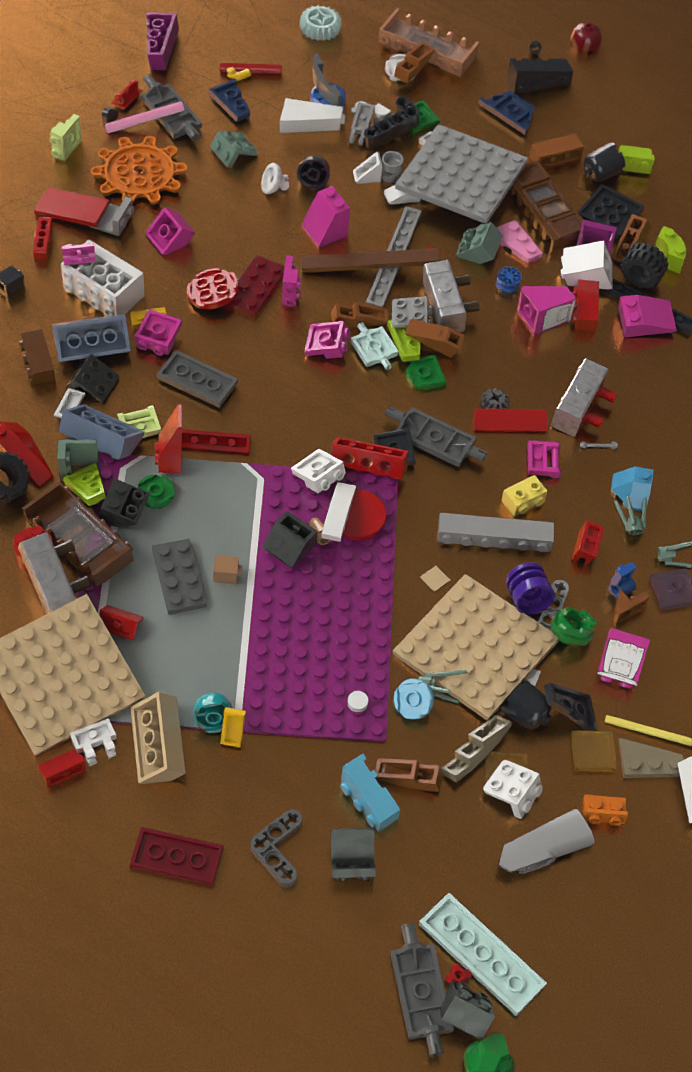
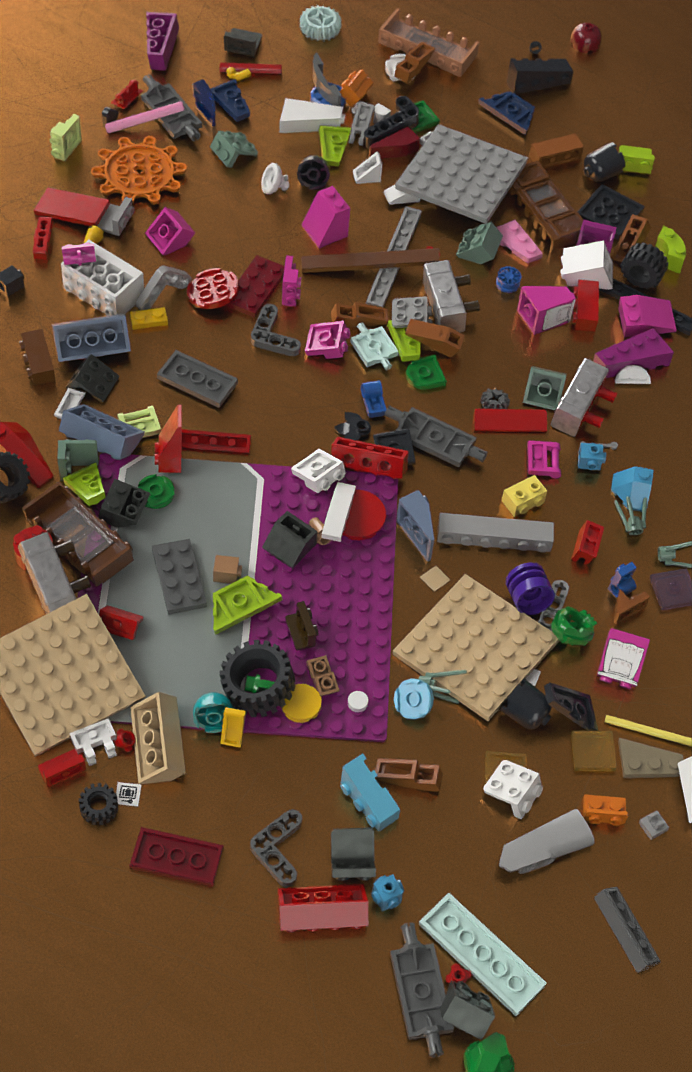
(94, 234): none -> yellow cone
(98, 815): none -> black tyre
(128, 794): none -> white sticker
(129, 739): none -> red plate
(157, 332): dark pink plate -> none
(163, 276): none -> light grey beam
(204, 101): none -> clear blue slope
(240, 602): none -> lime wing
(242, 41): none -> pearl dark grey bracket
(252, 658): none -> black tyre
(256, 684): none -> green piece
(265, 333): none -> dark grey beam
(301, 627): none -> dark brown bracket
(303, 705): none -> yellow tile
(322, 676): none -> medium nougat slope
(323, 907): none -> slope
(333, 143): none -> lime wing
(354, 427): none -> black plate
(355, 87): none -> orange brick
(373, 398): none -> blue plate
(387, 892): none -> dark azure brick
(391, 166): light grey wheel -> none
(397, 145): none -> dark red slope
(416, 522): none -> sand blue slope
(479, 746): dark tan slope -> none
(544, 388): none -> sand green slope
(591, 456): none -> dark azure brick
(627, 929): none -> dark grey slope
(633, 375): none -> white tile
(641, 350): none -> magenta wedge
(653, 825): none -> light grey tile

